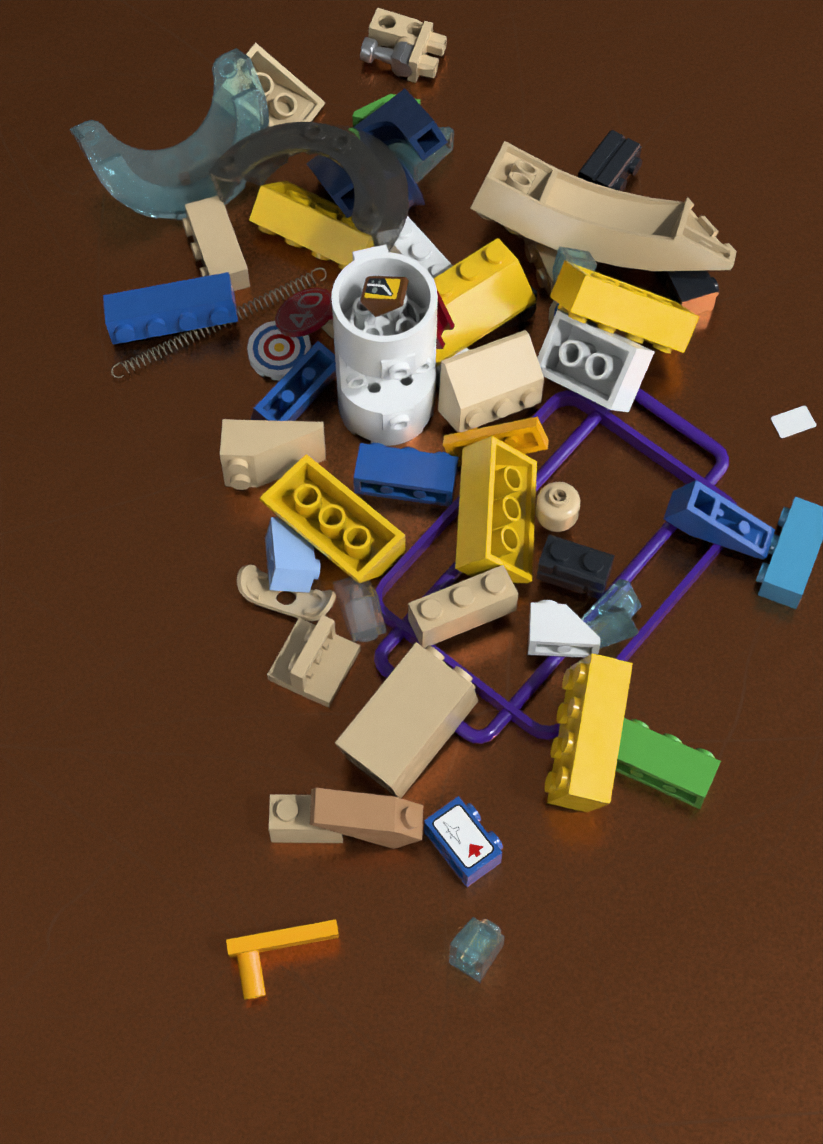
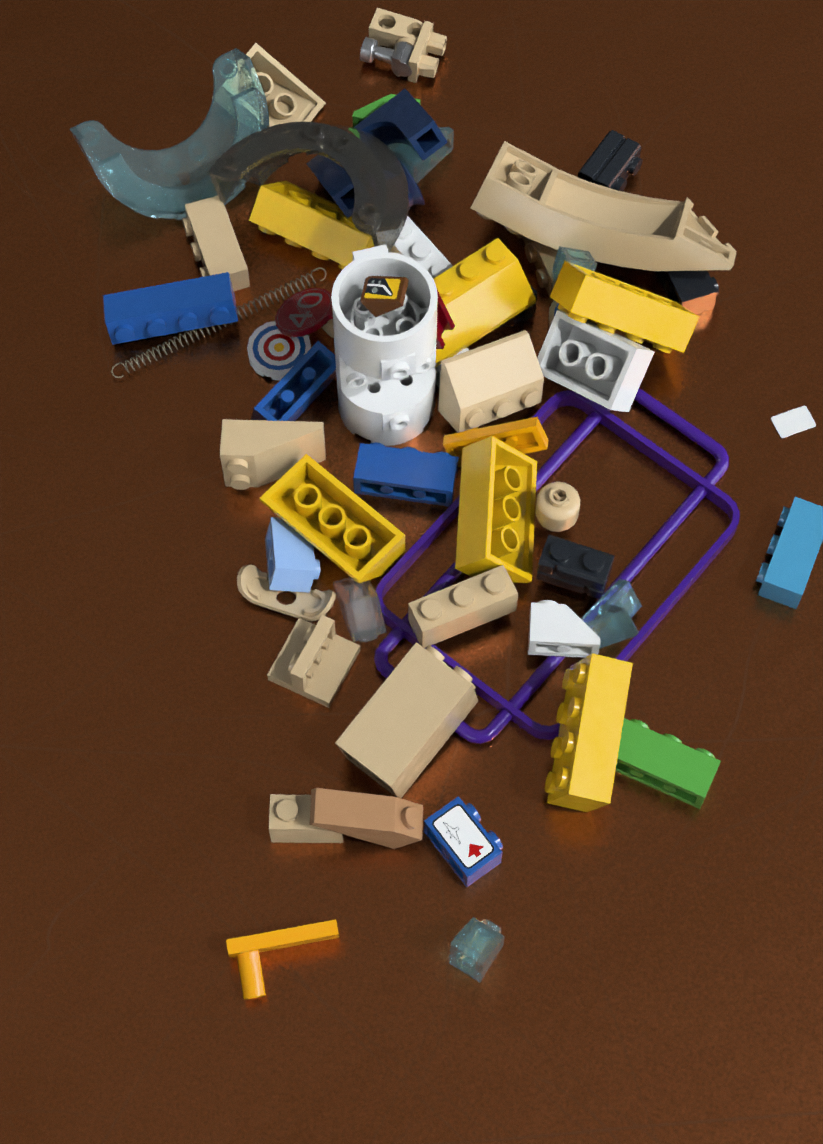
(717, 520): blue slope -> none

